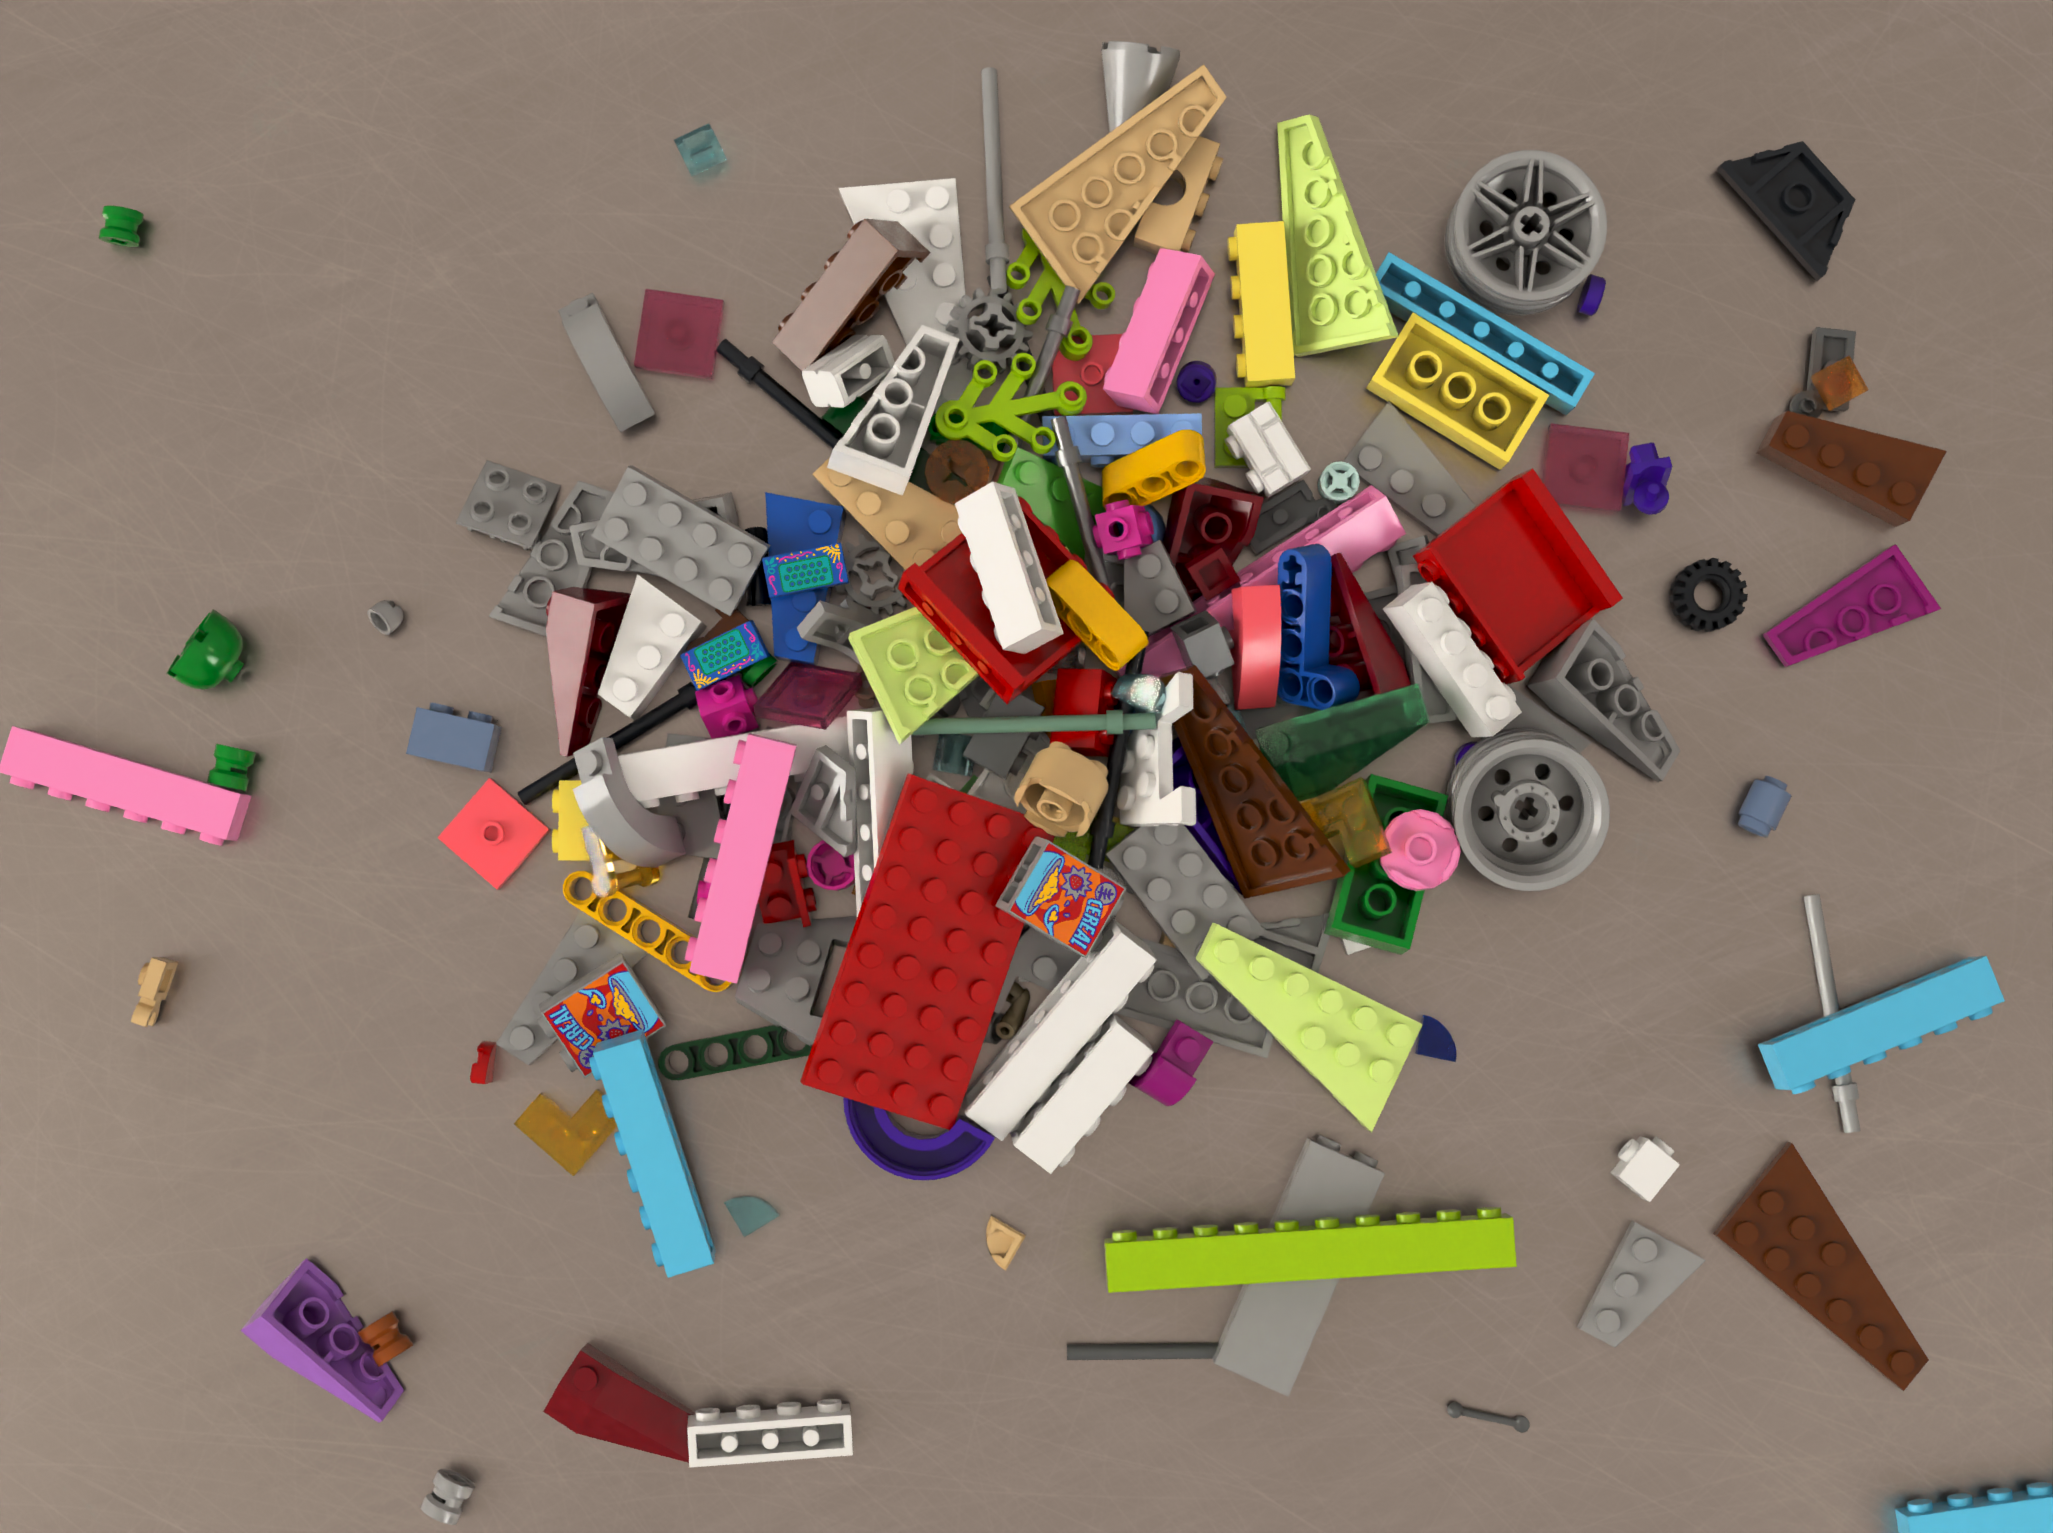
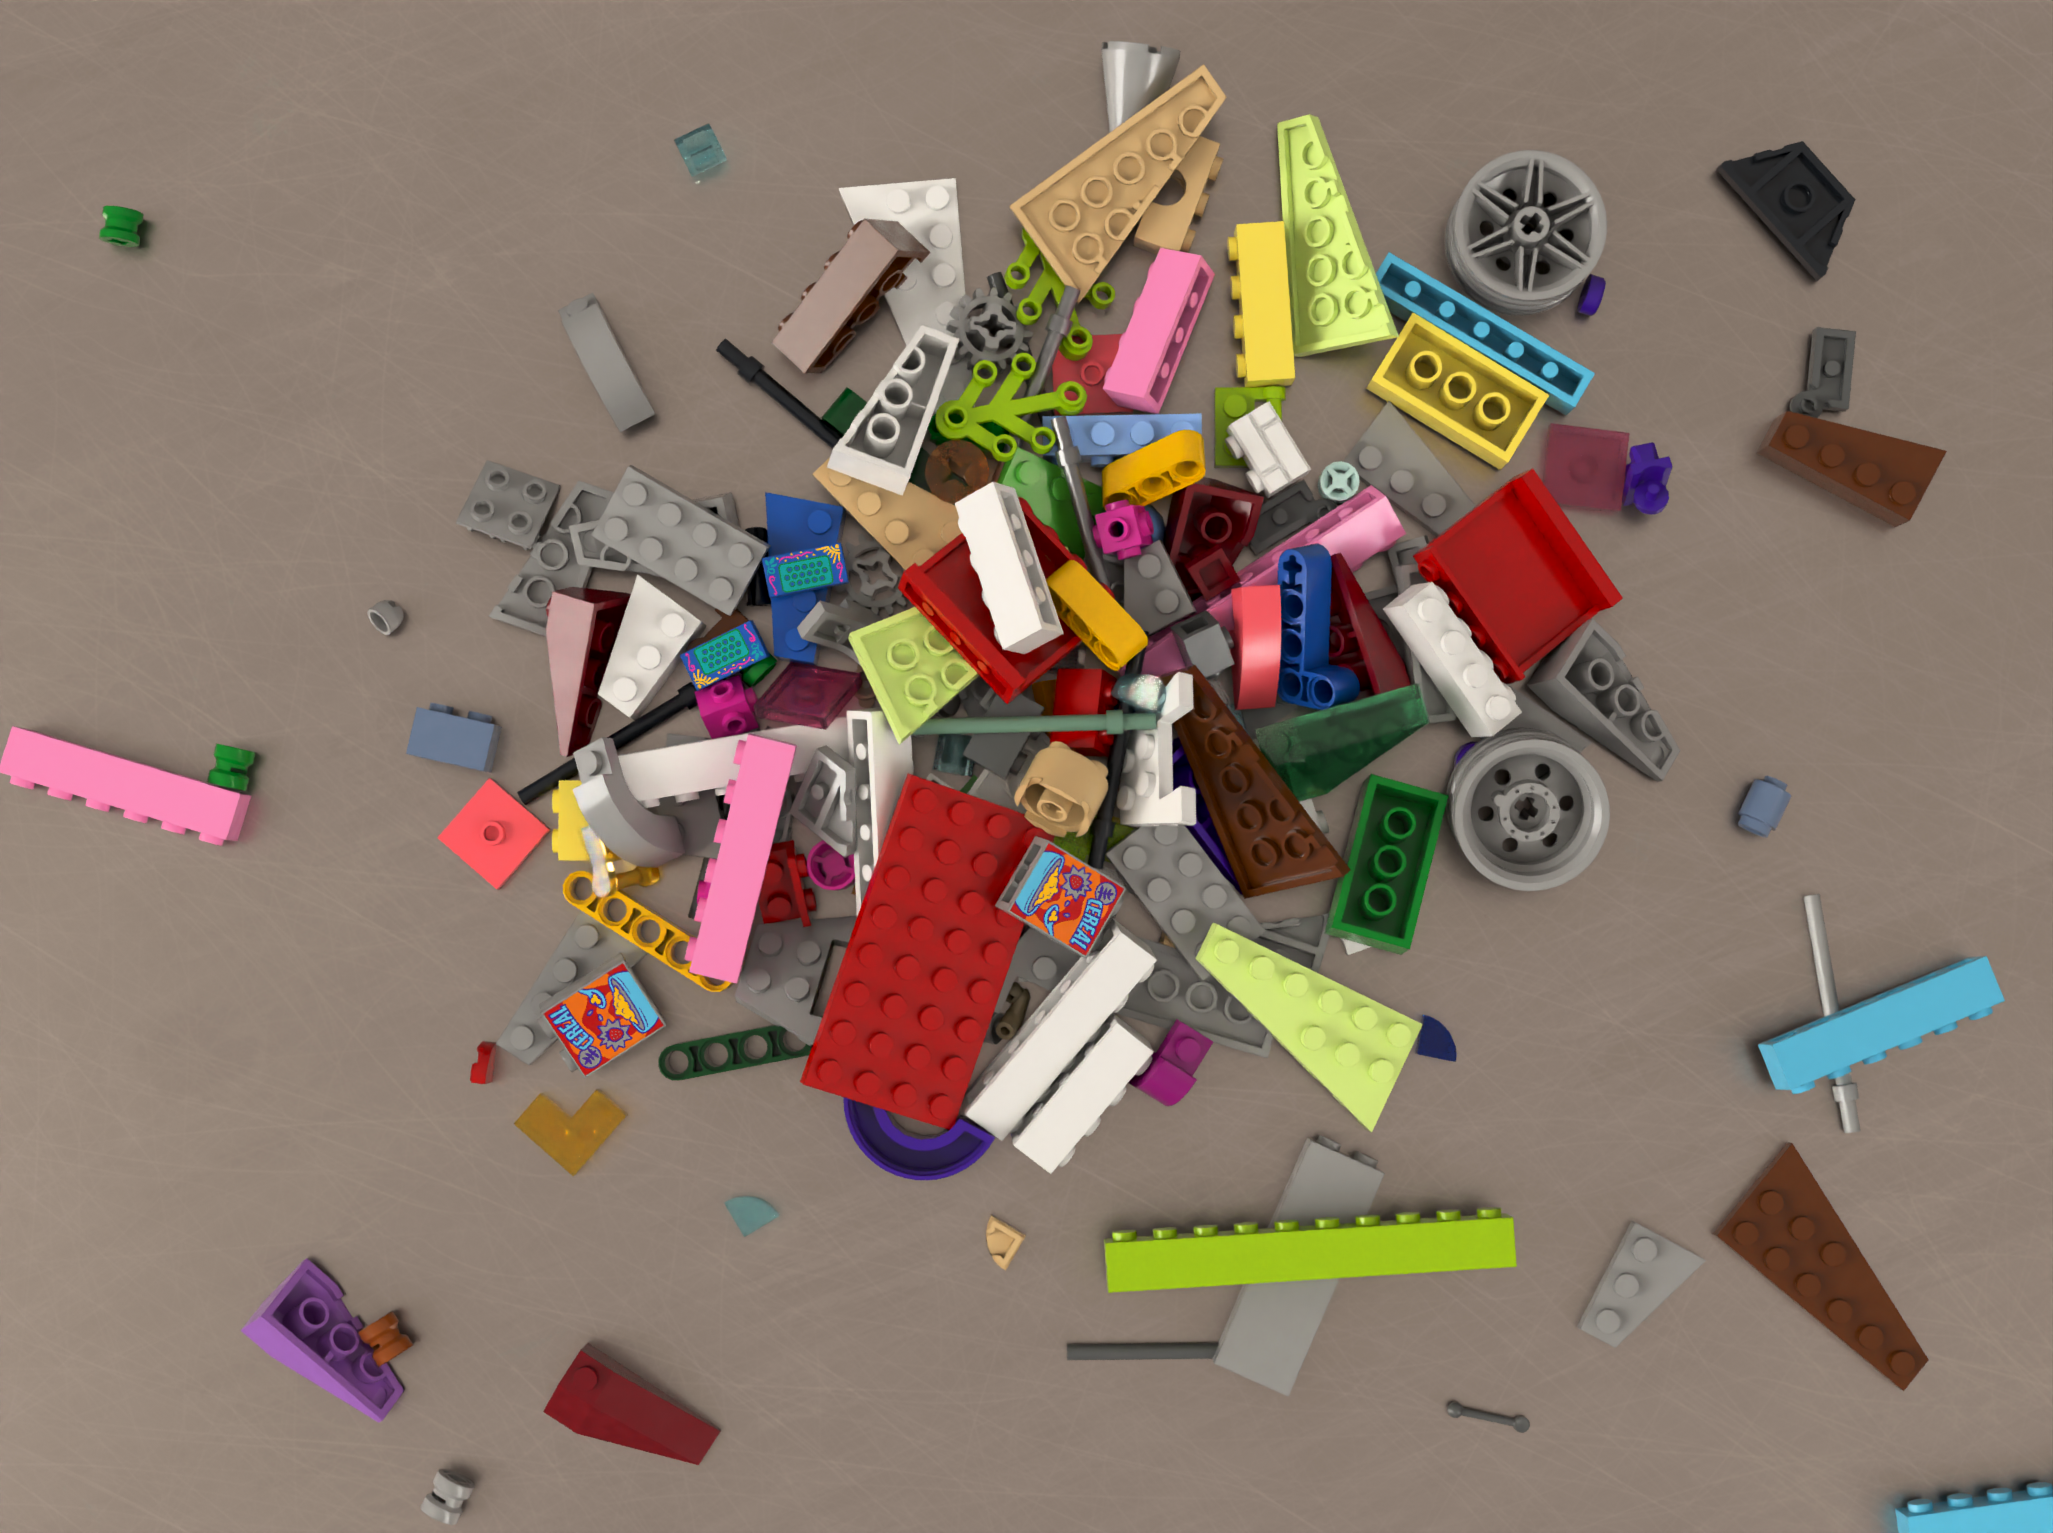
(155, 983): tan plate -> none
(209, 654): green cylinder -> none
(654, 1153): medium azure brick -> none
(679, 333): clear pink plate -> none
(769, 1434): white brick -> none
(848, 370): white brick -> none
(997, 250): light grey bar -> none
(1196, 381): dark purple tile -> none
(1353, 815): clear yellow plate -> none
(1422, 850): bright pink tile -> none
(1645, 1166): white brick -> none
(1731, 589): black tyre -> none
(1839, 383): clear orange plate -> none
(1861, 604): magenta wing -> none

